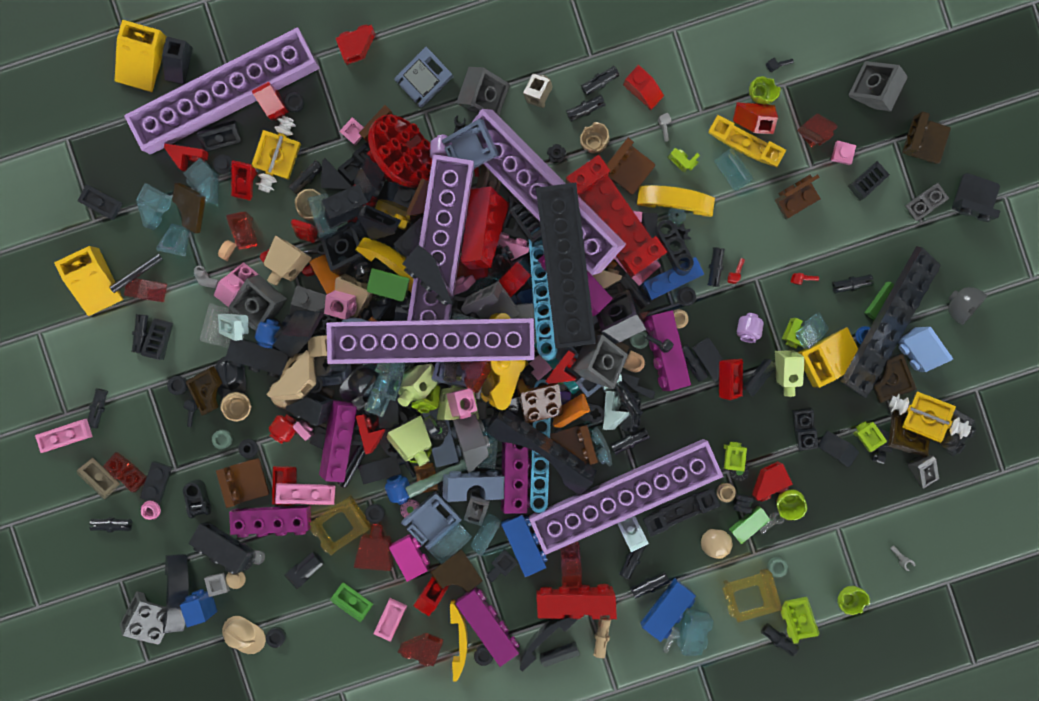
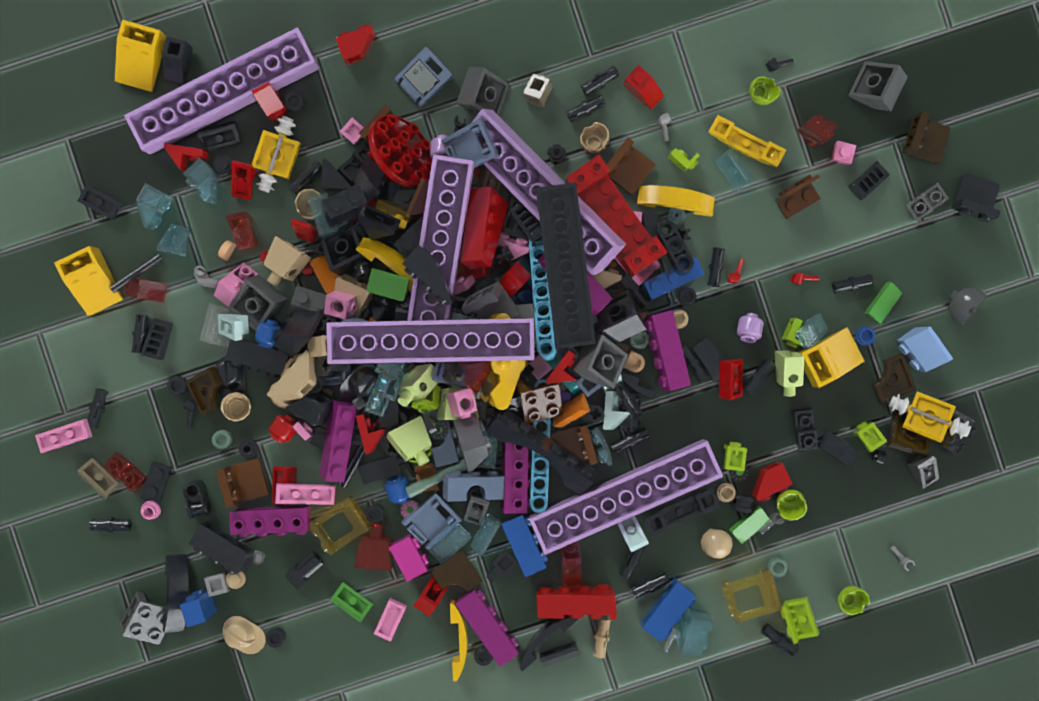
(190, 205): dark brown tile -> none
(422, 648): clear red slope -> none
(665, 347): black hand -> none
(756, 117): red slope -> none
(891, 322): black plate -> none

